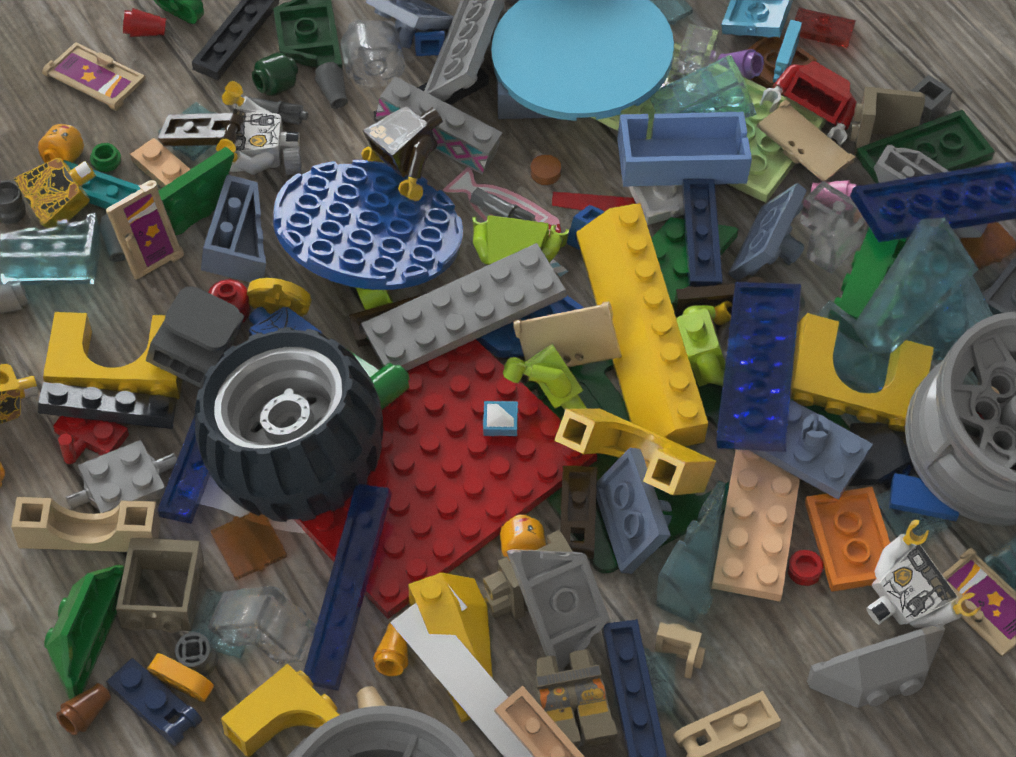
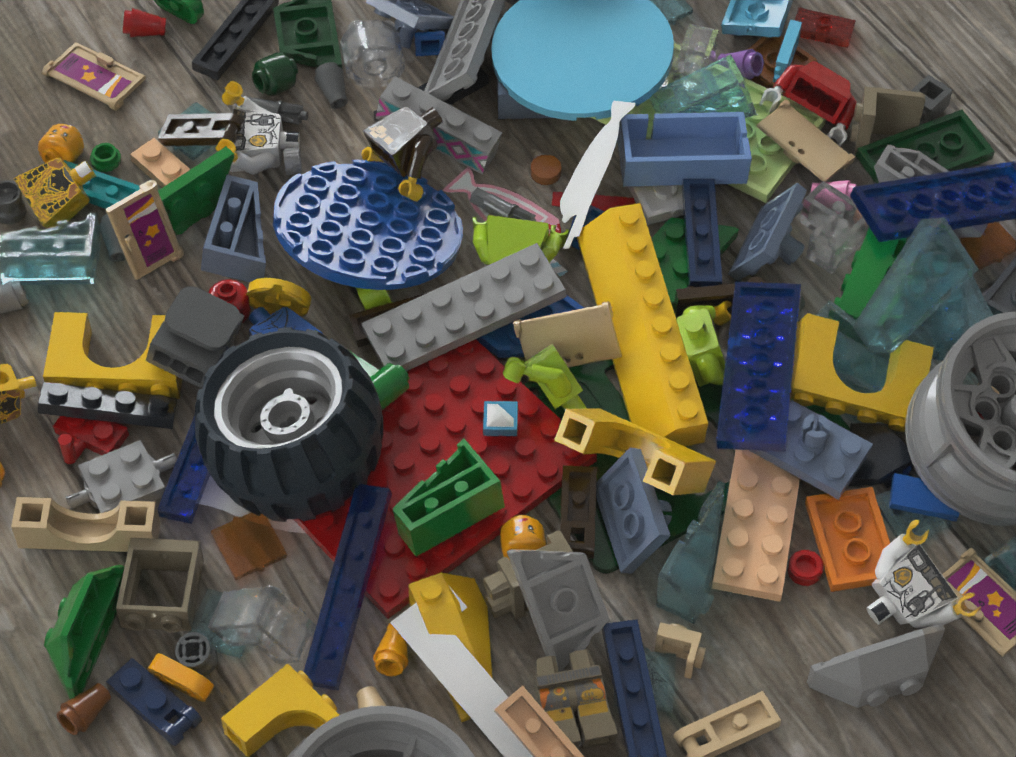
(448, 501): none -> green wedge
(590, 171): none -> white sticker

